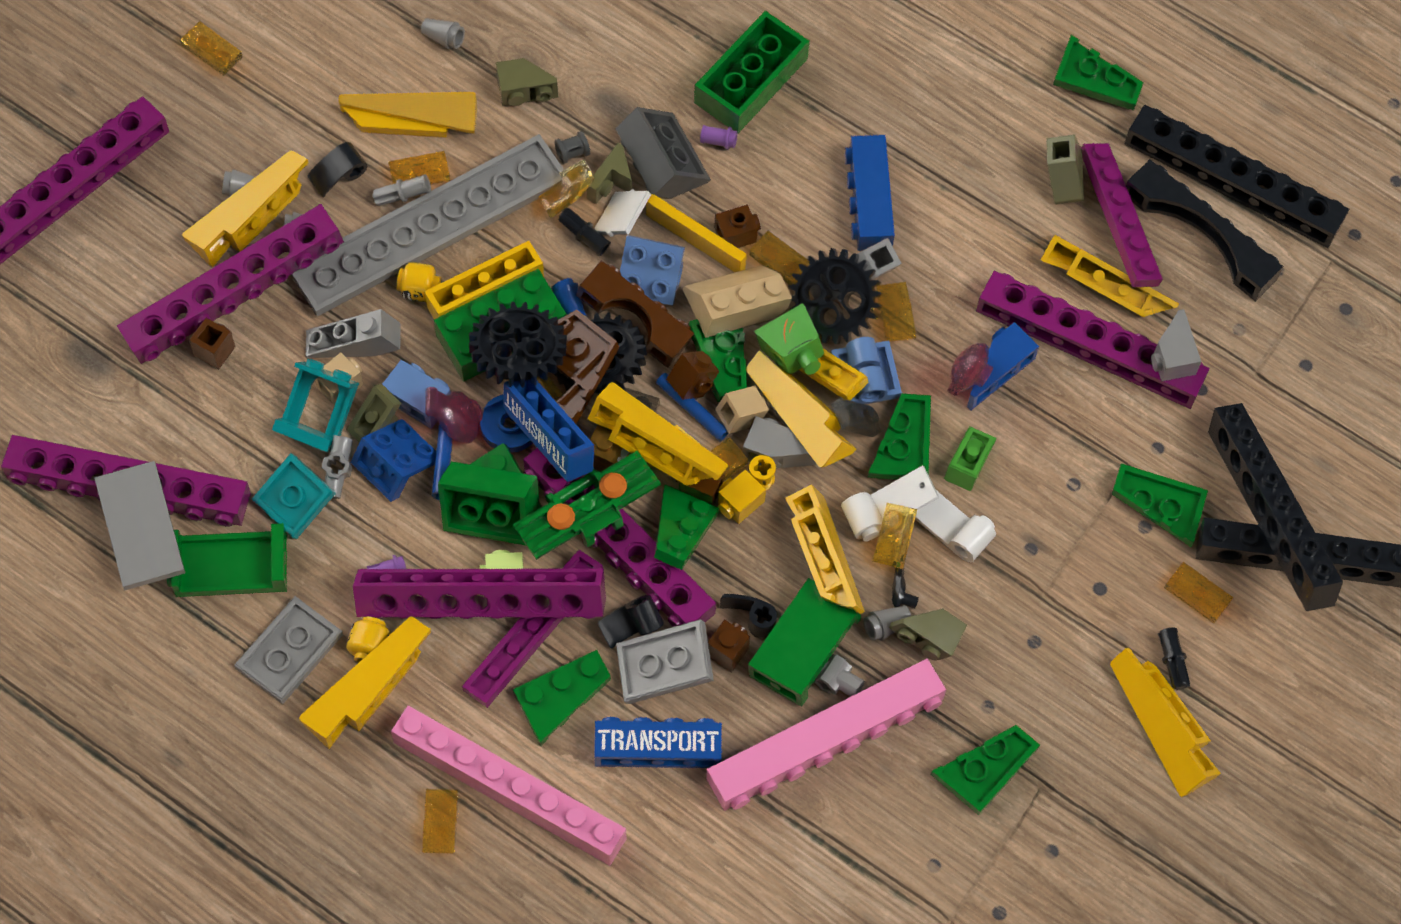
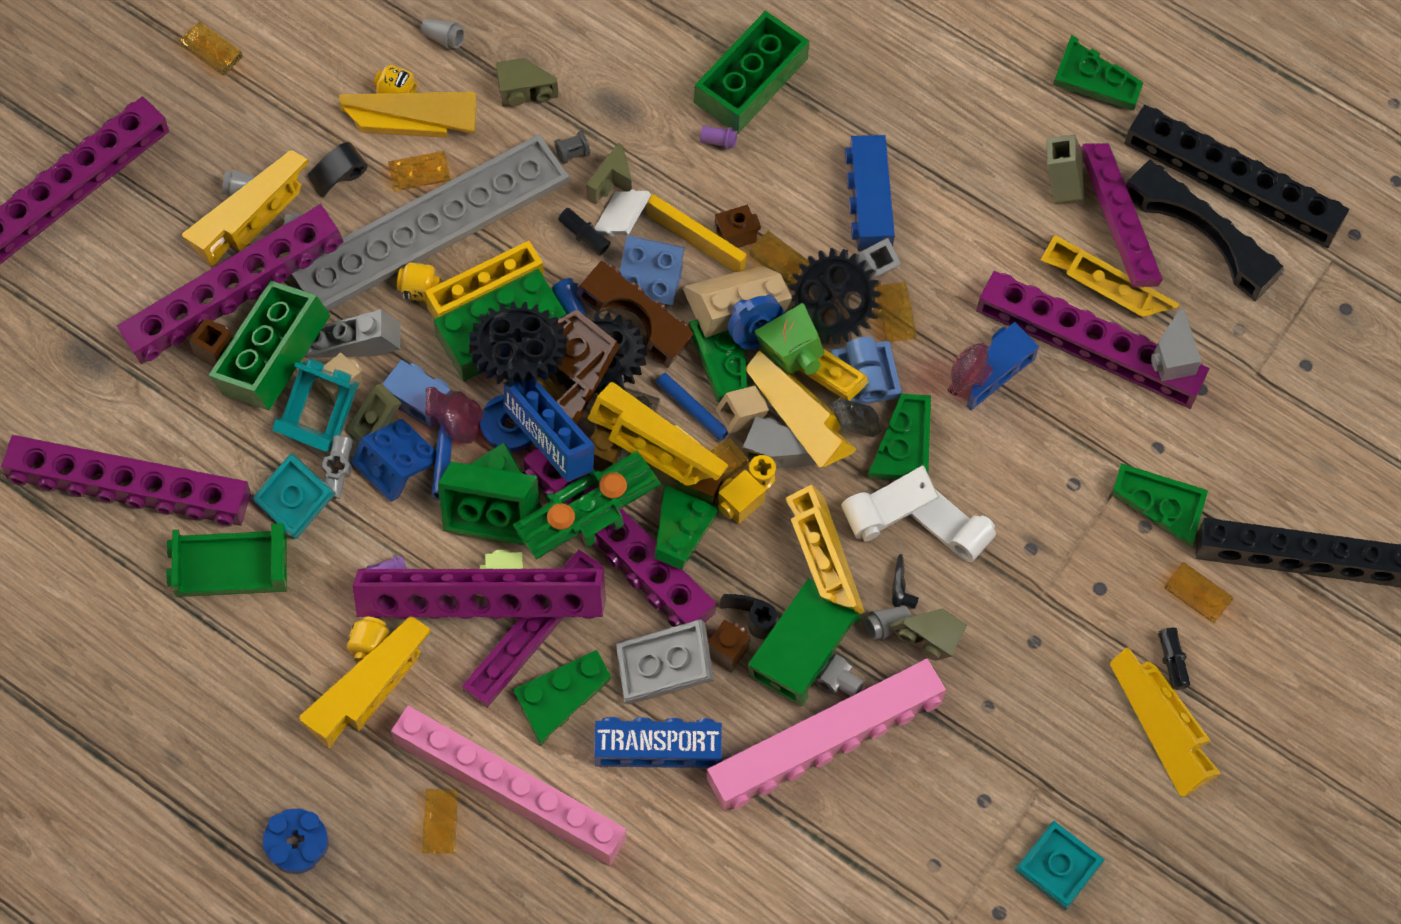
(139, 525): light grey tile -> none
(269, 344): none -> green brick
(282, 827): none -> blue plate
(288, 650): light grey tile -> none
(395, 80): none -> yellow head
(402, 190): light grey axle -> none
(575, 182): clear yellow slope -> none
(634, 617): black panel -> none
(661, 152): dark grey slope -> none
(692, 375): reddish brown brick -> none
(746, 313): none -> blue plate
(895, 535): clear yellow plate -> none
(969, 458): bright green slope -> none
(987, 769): green wing -> none
(1059, 865): none -> teal tile
(1275, 508): black brick -> none

